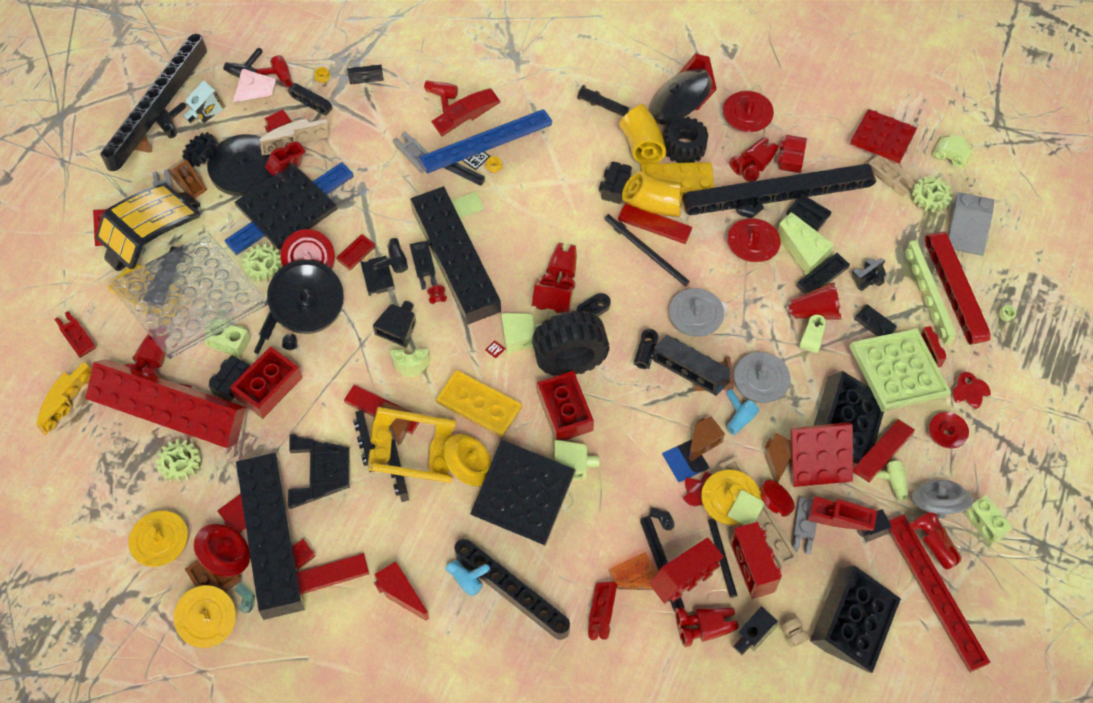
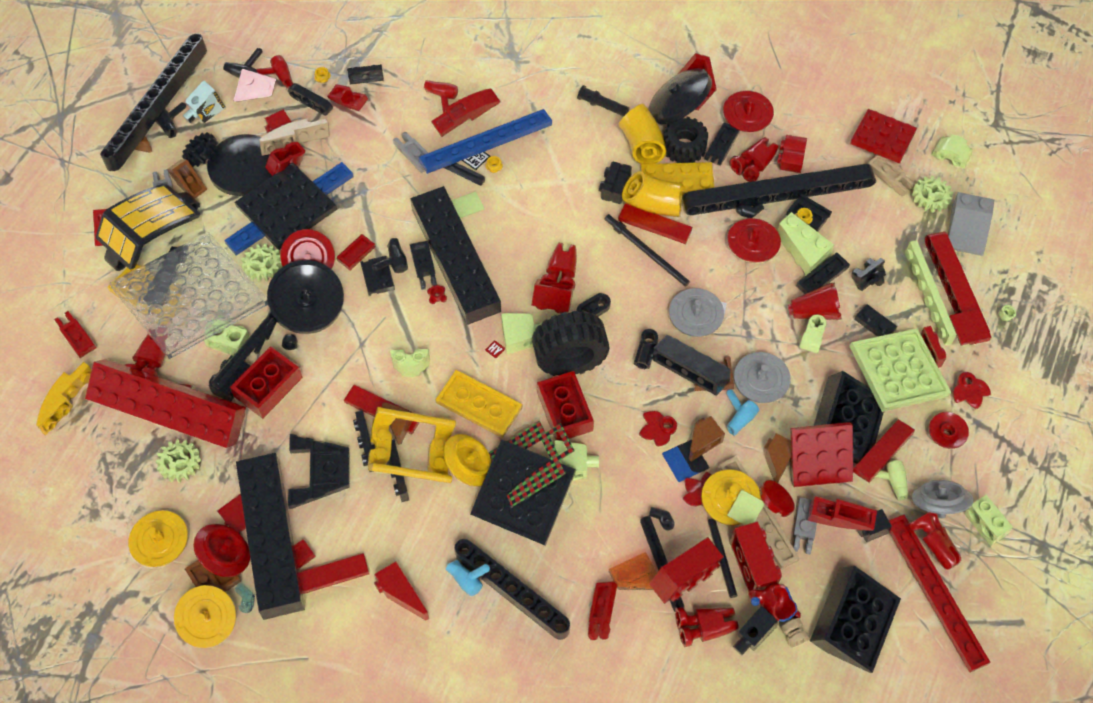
(243, 352): none -> black axle
(345, 97): none -> red slope
(396, 324): black torso -> none
(548, 472): none -> piece
(655, 428): none -> red plate
(722, 143): none -> black hinge
(776, 601): none -> red piece
(805, 212): none -> yellow plate
(970, 327): none -> red piece

